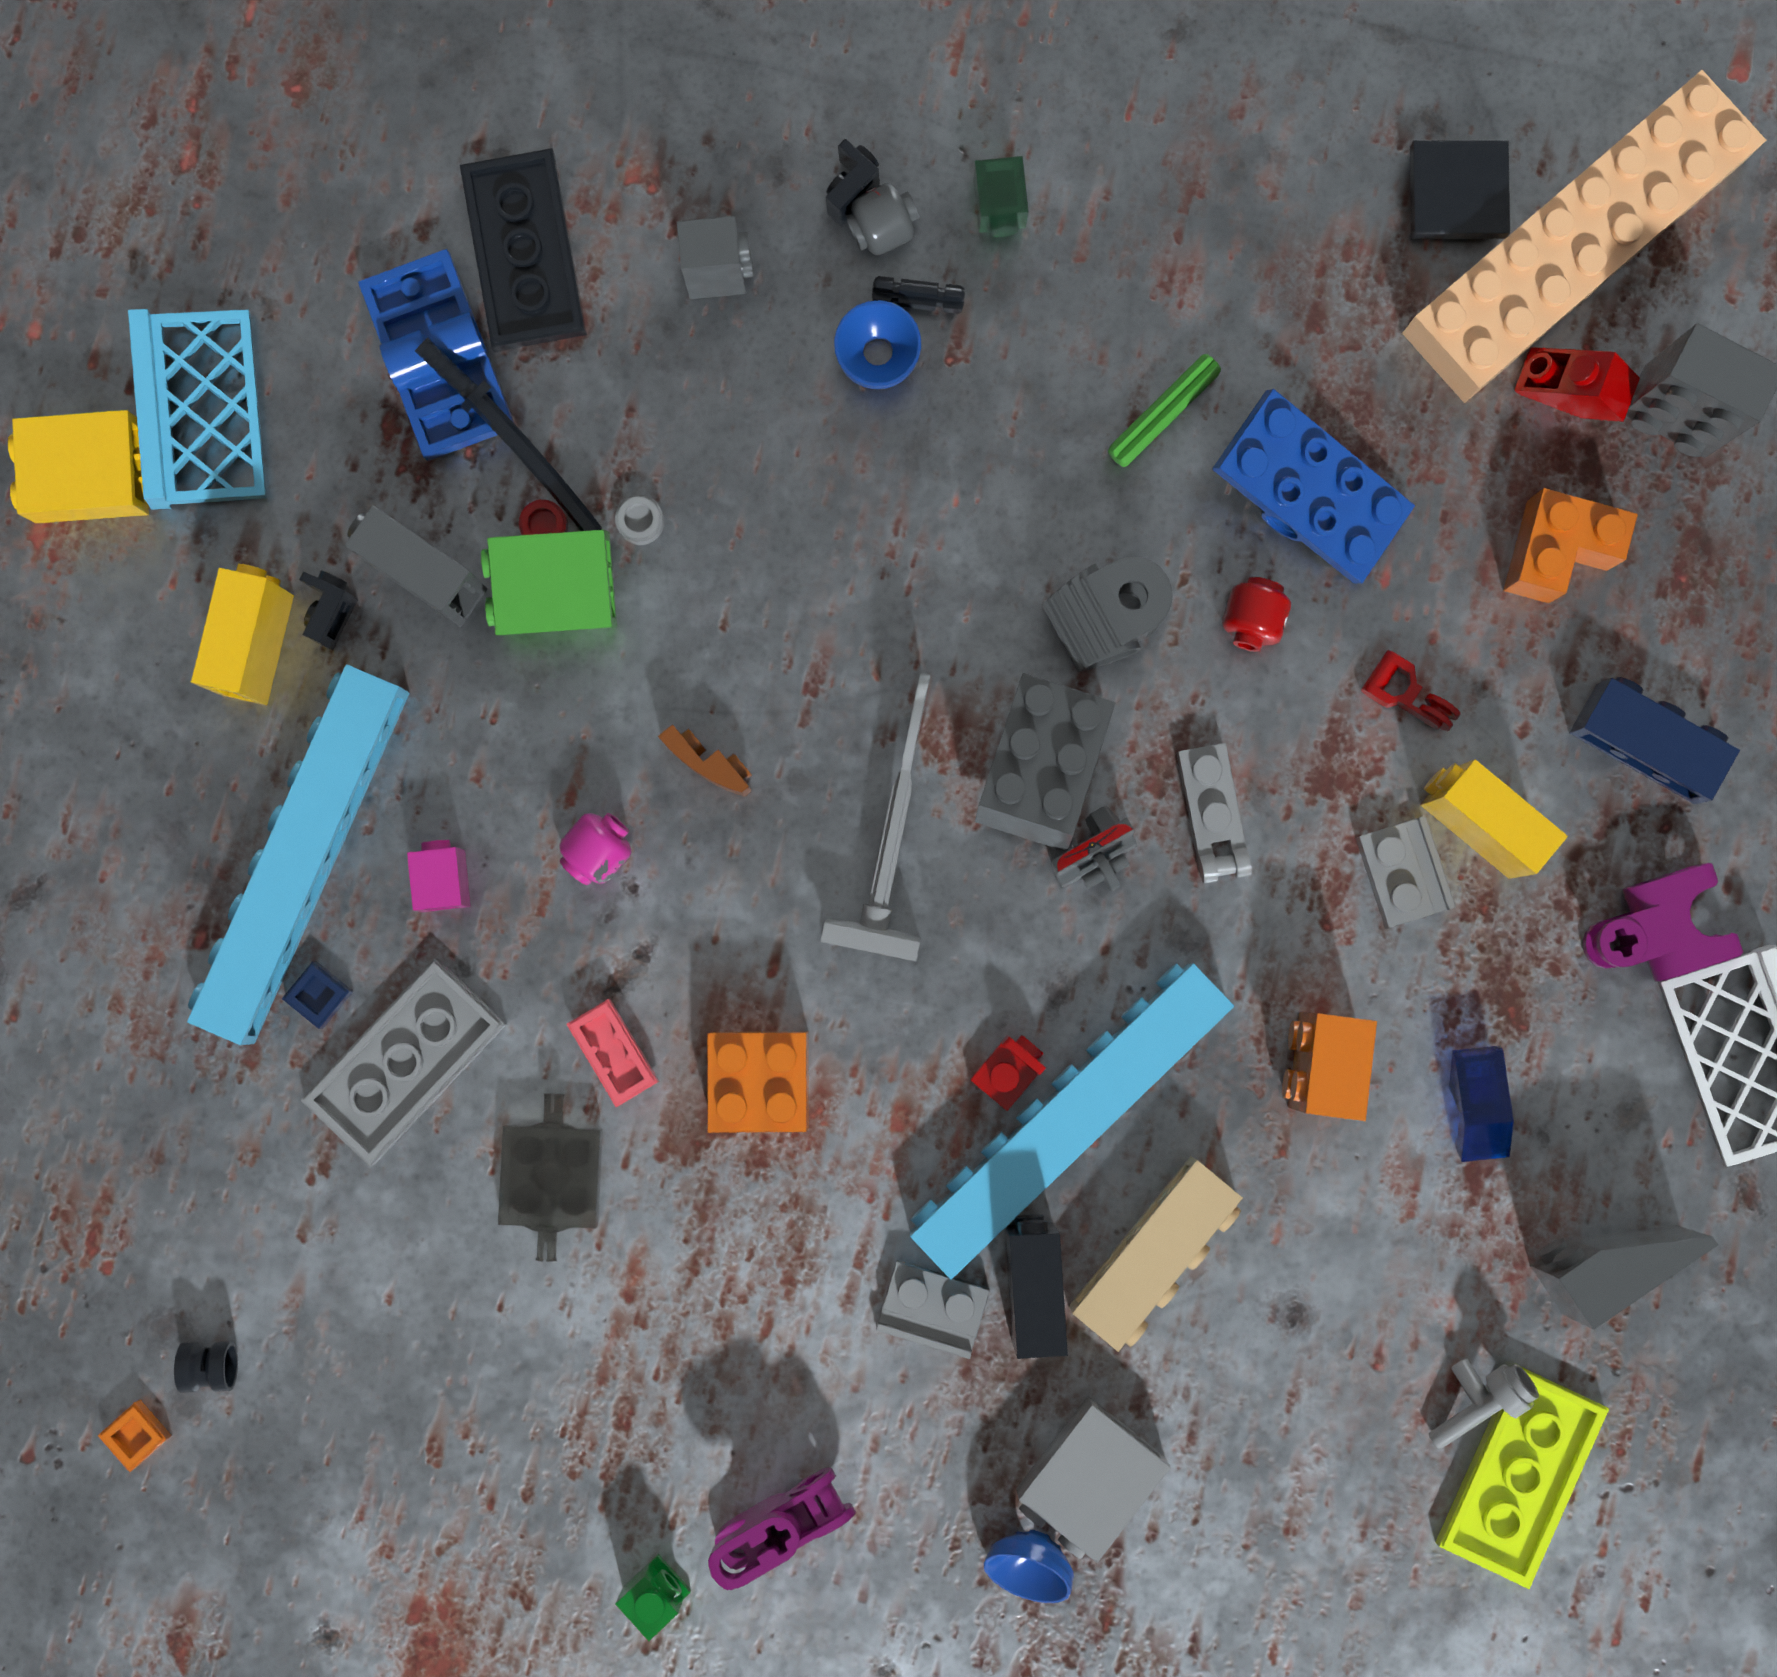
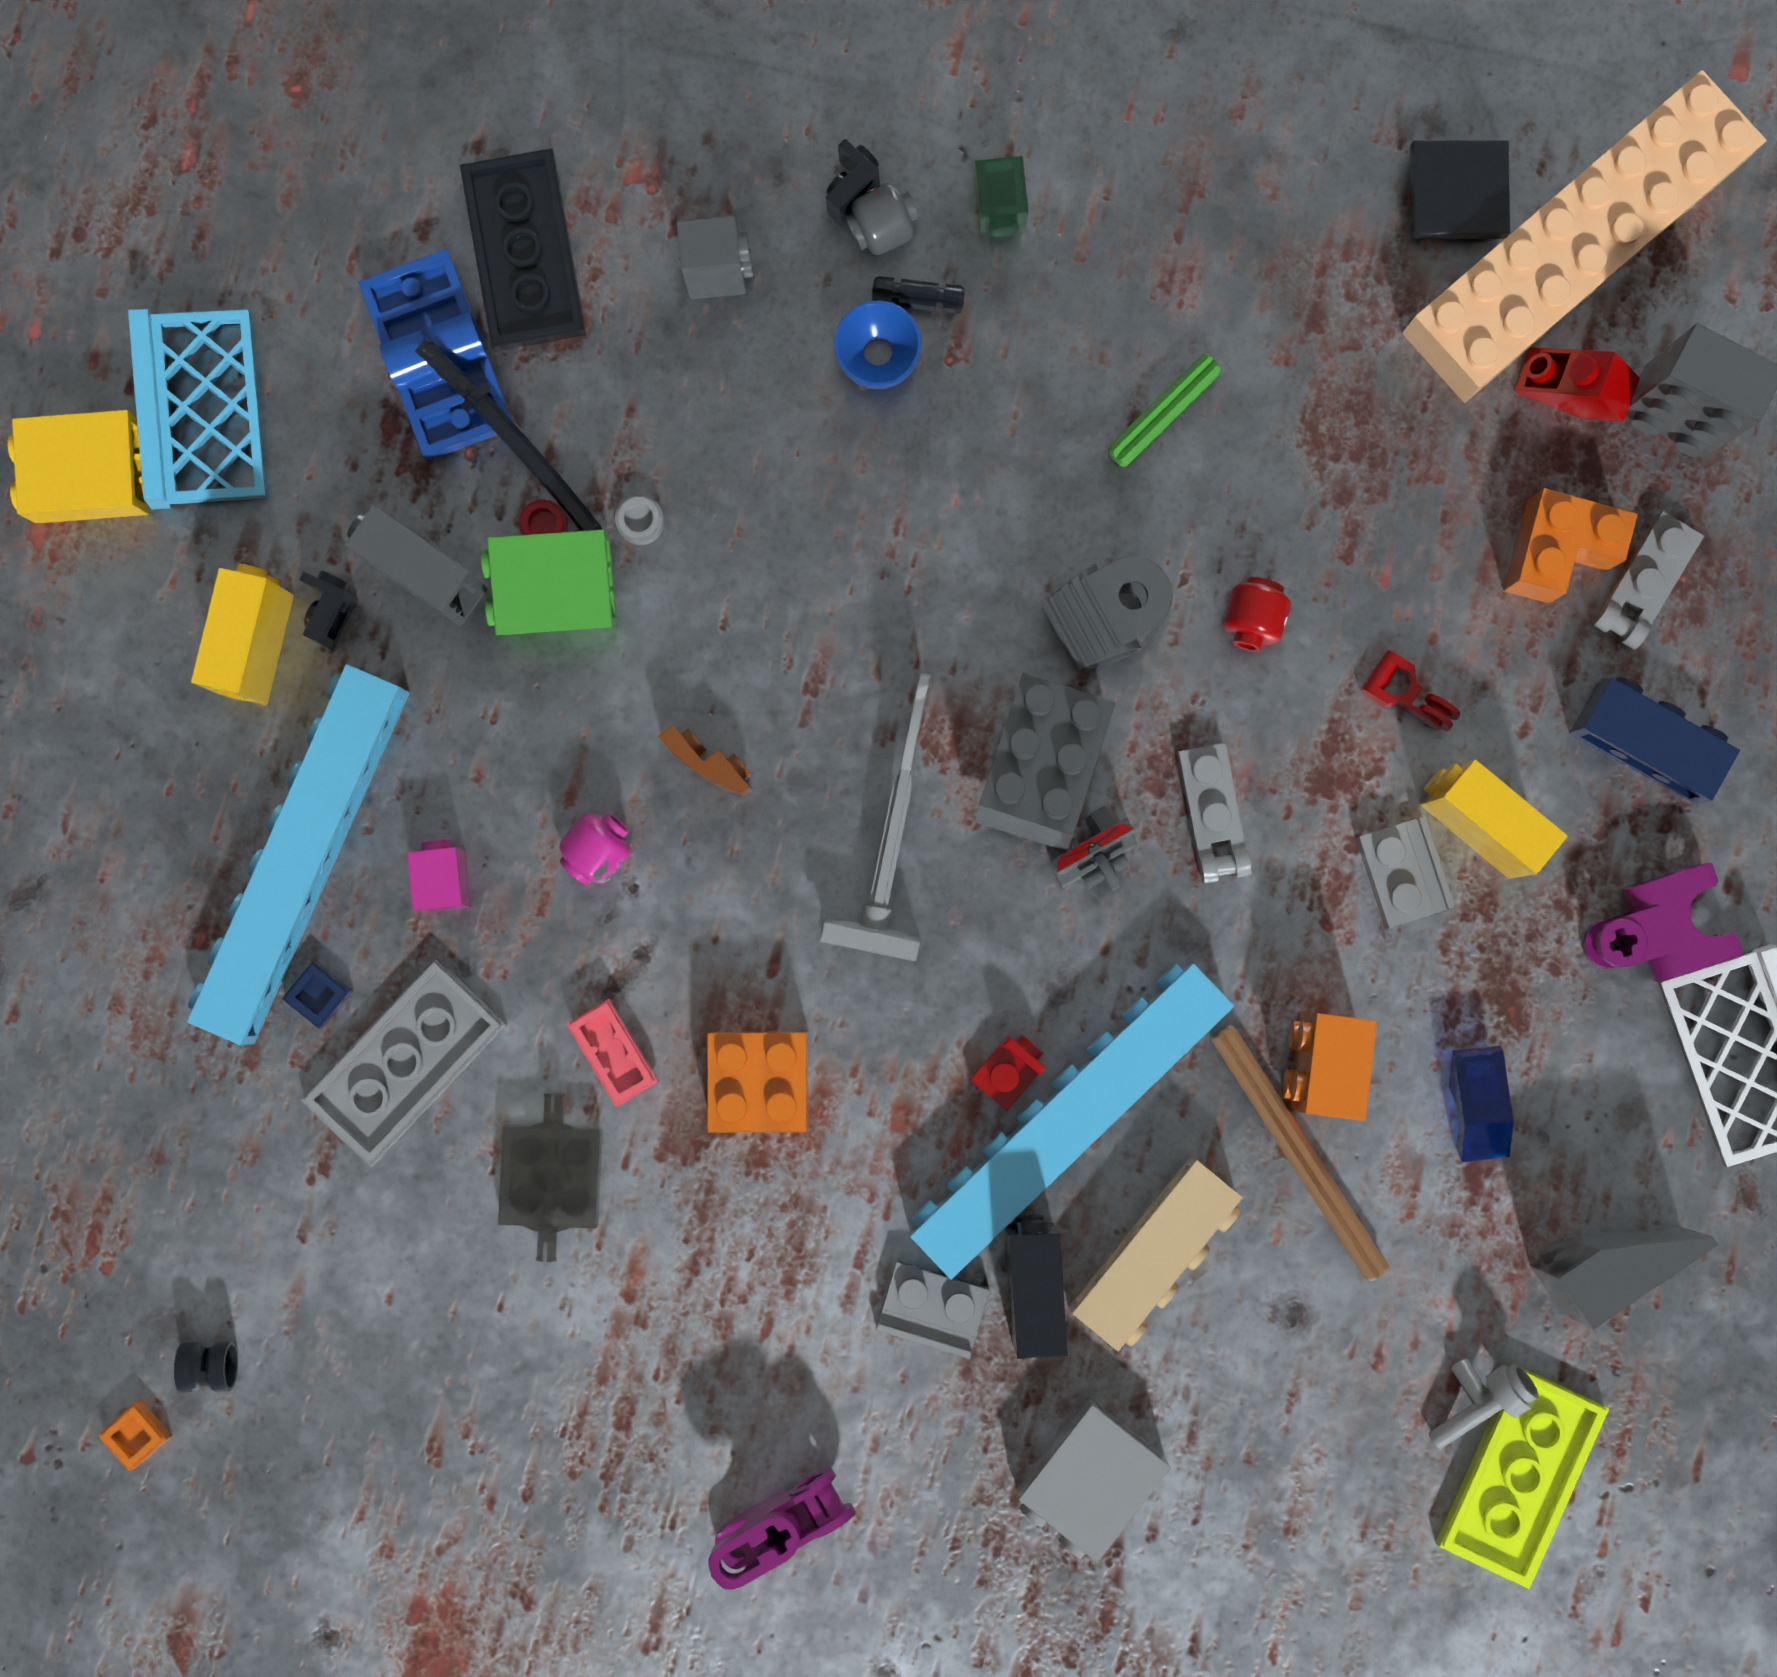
(653, 1597): green brick -> none
(1030, 1567): blue piece -> none
(1300, 1153): none -> medium nougat axle
(1313, 487): blue plate -> none
(1648, 579): none -> light grey plate

